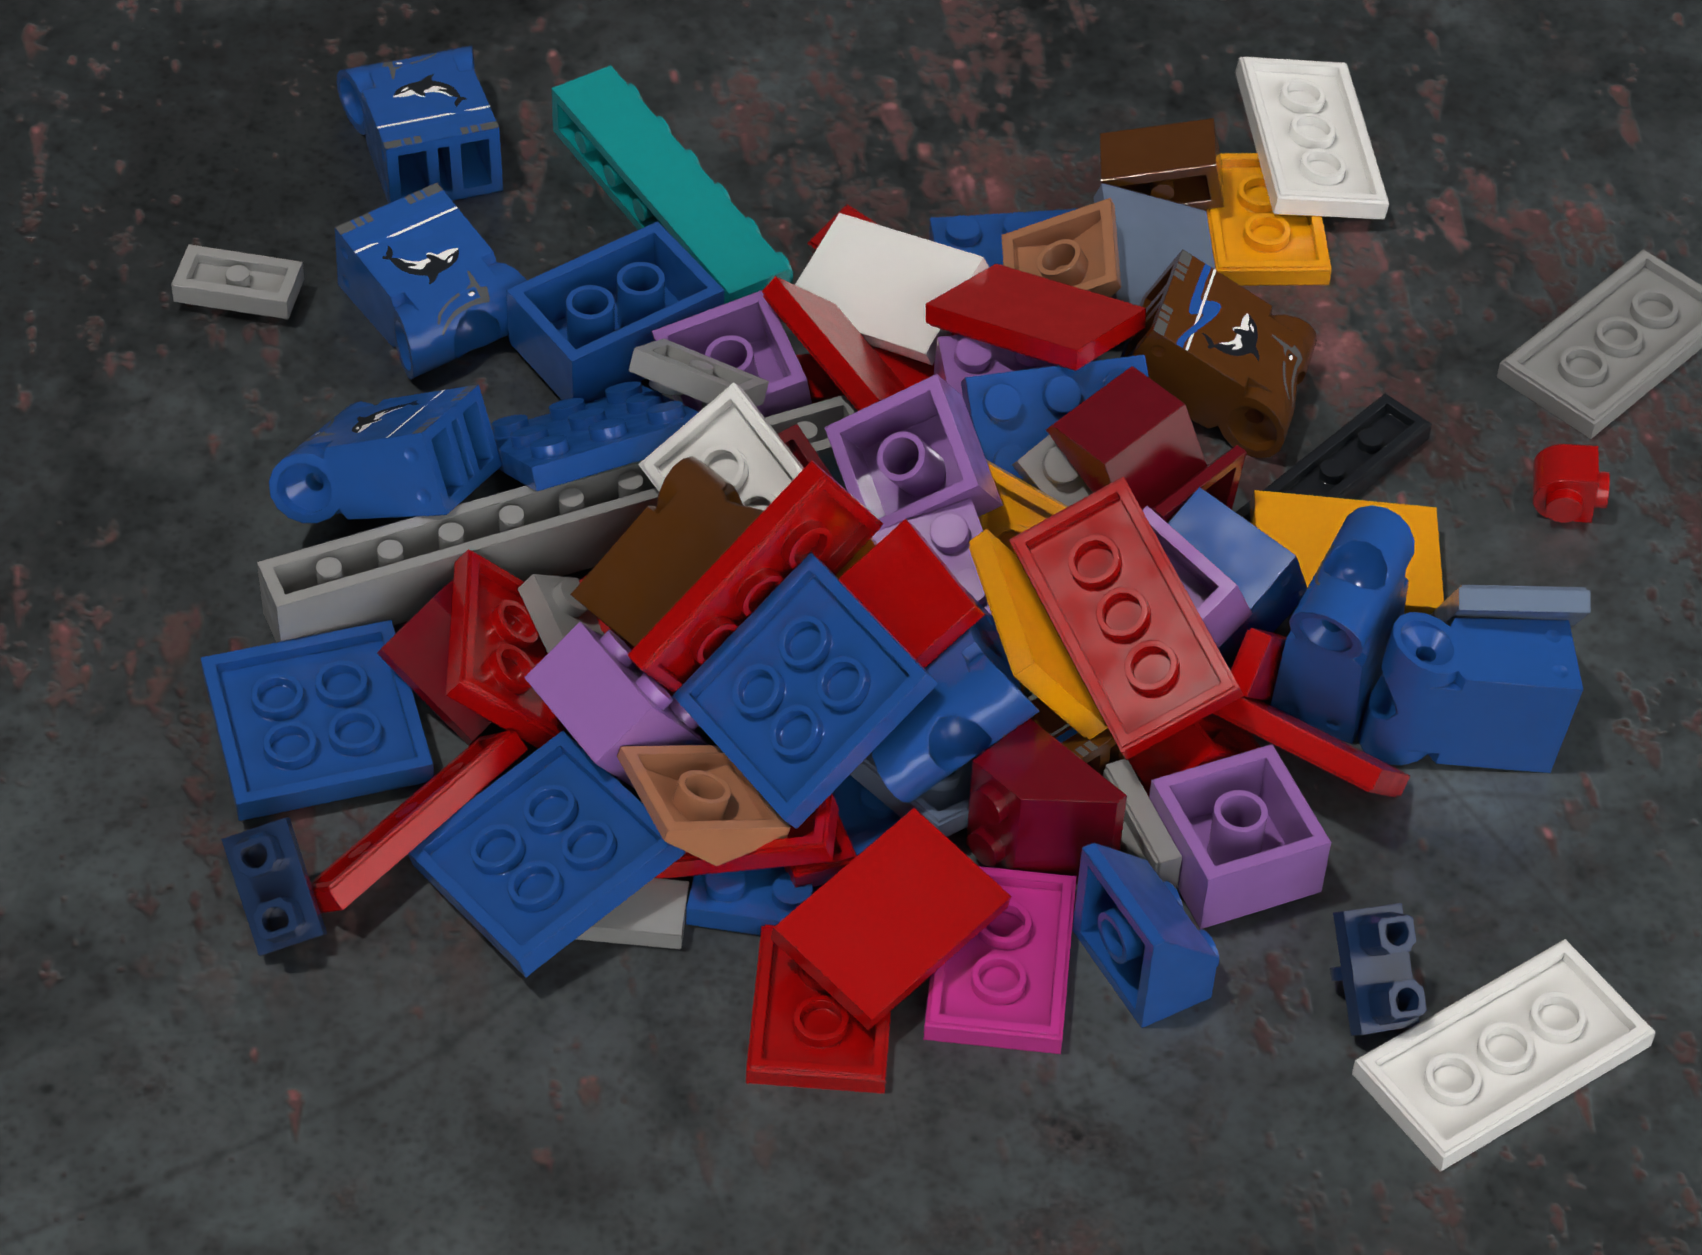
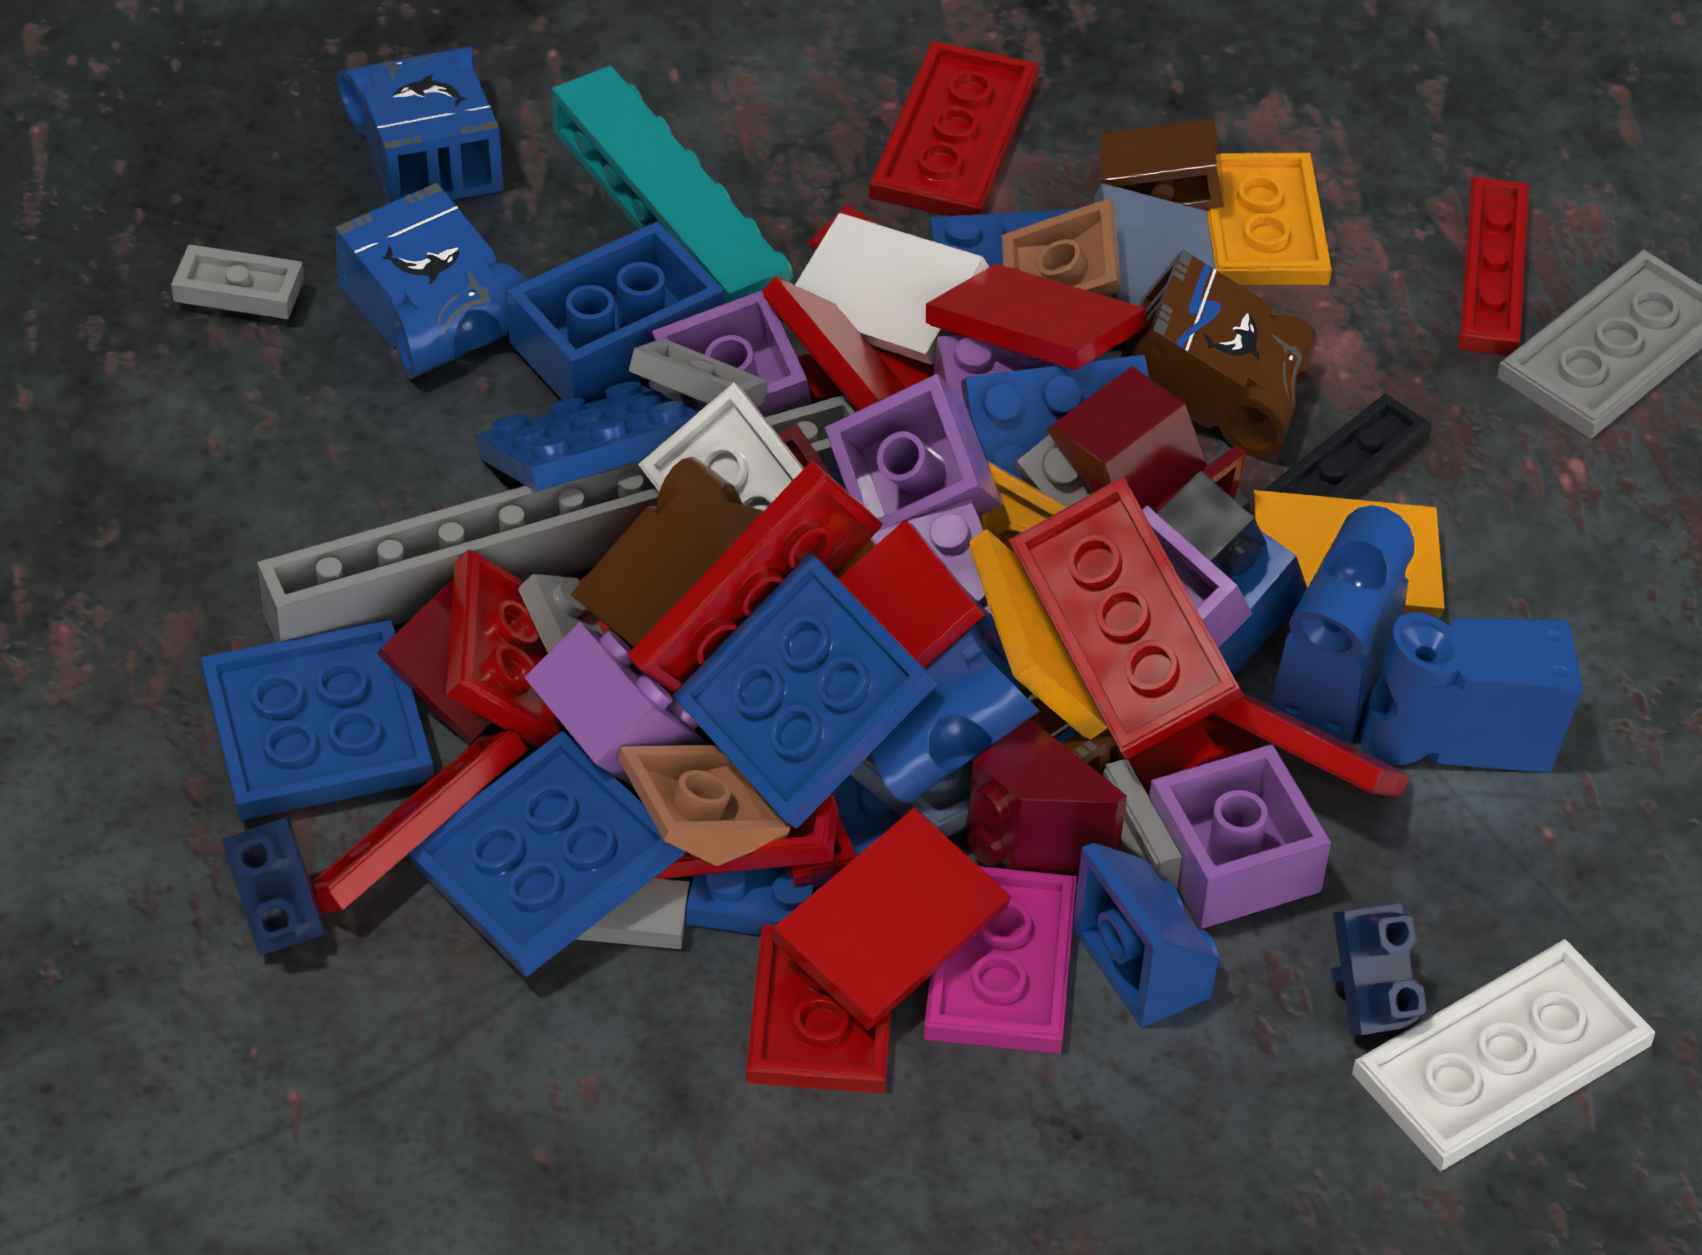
(390, 459): blue piece -> none
(954, 131): none -> red tile
(1215, 525): none -> black brick
(1258, 663): red tile -> none
(1311, 138): white tile -> none
(1493, 267): none -> red tile
(1515, 603): sand blue tile -> none
(1569, 483): red plate -> none

